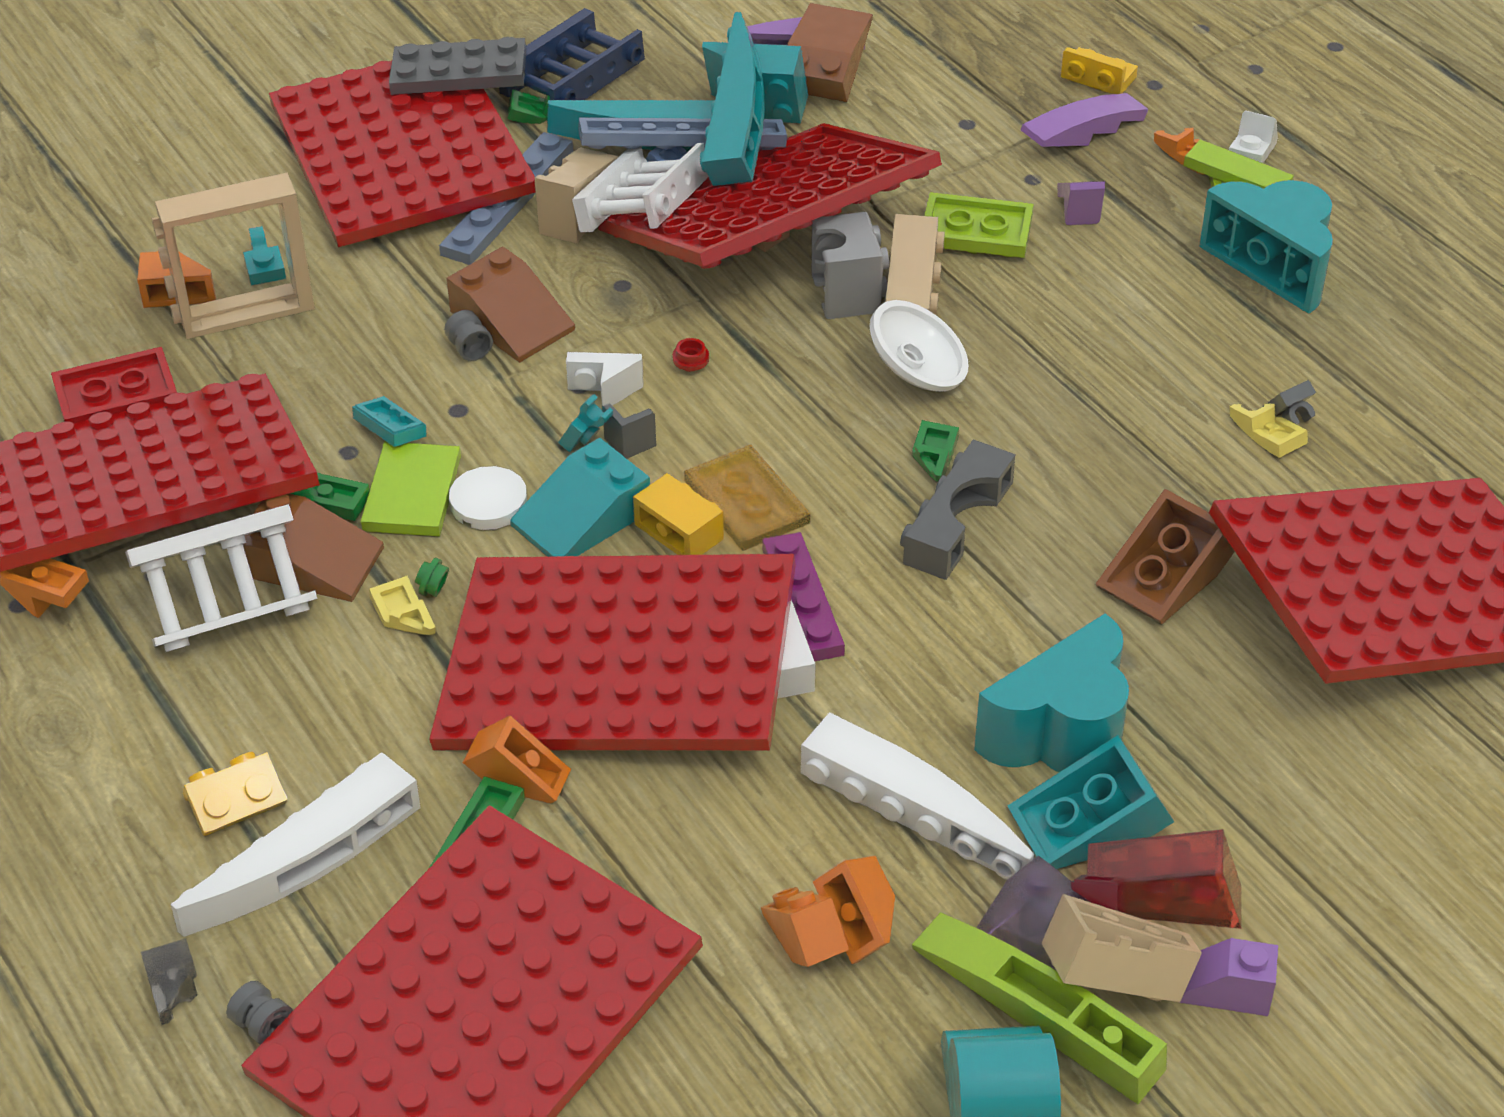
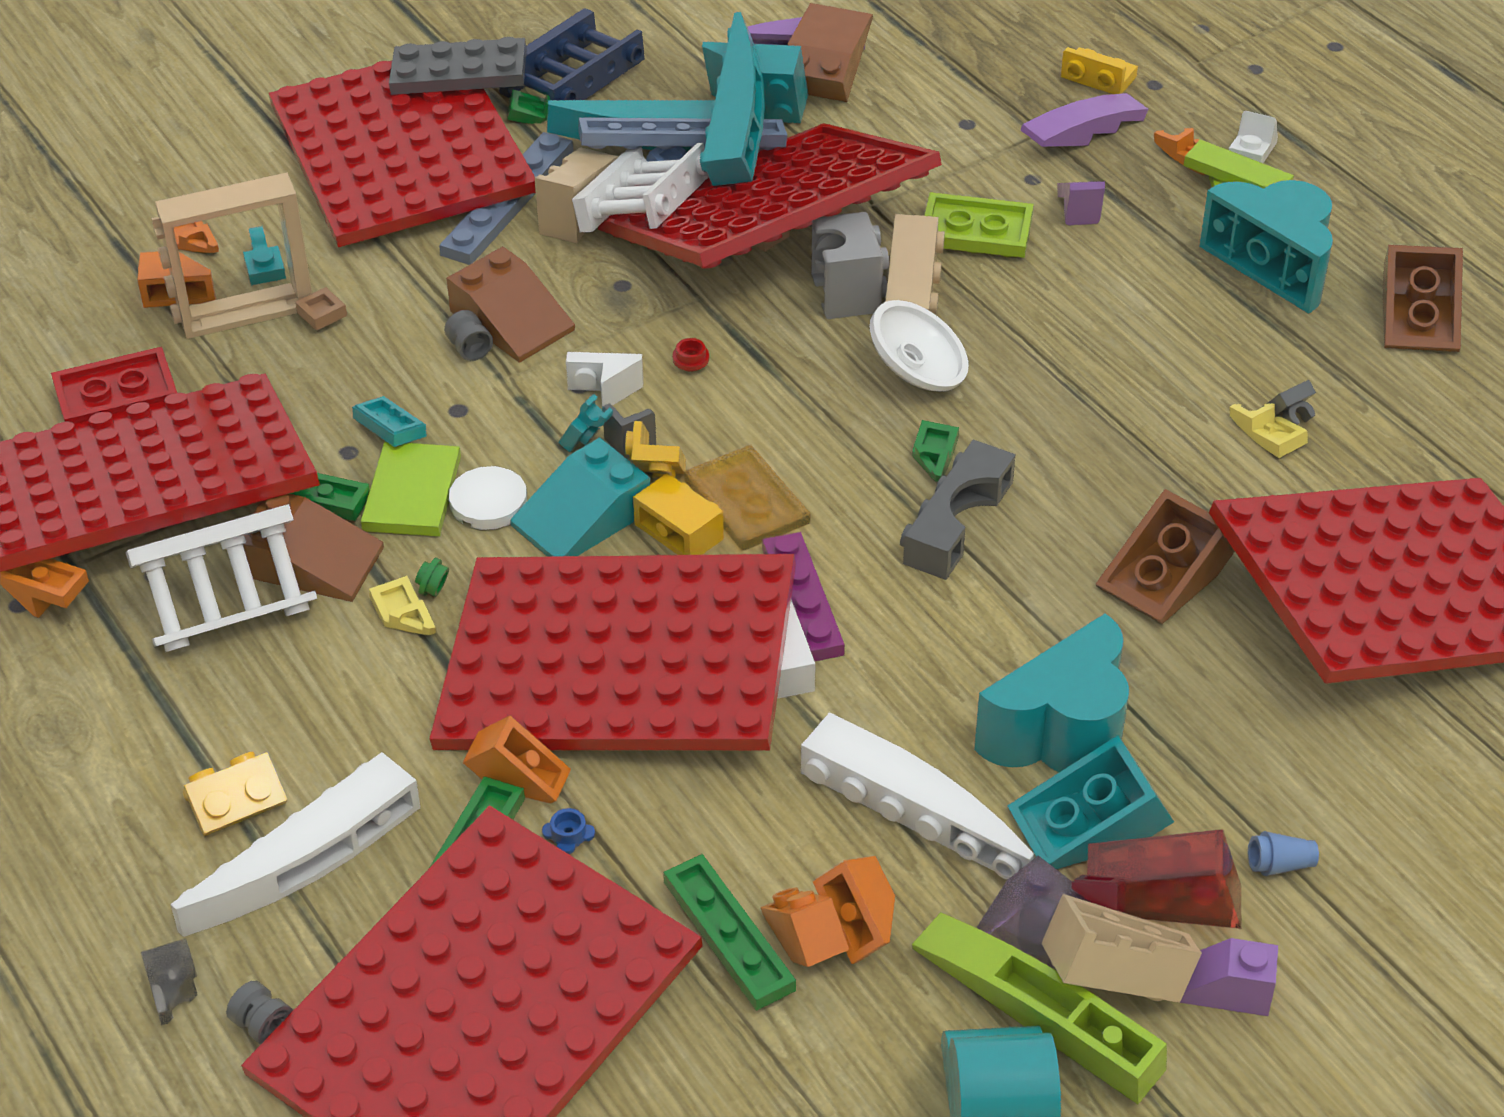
(195, 238): none -> orange slope
(321, 308): none -> medium nougat plate
(568, 821): none -> blue plate
(653, 458): none -> yellow bracket
(729, 932): none -> green plate
(1281, 853): none -> medium blue cone
(1422, 298): none -> dark orange slope

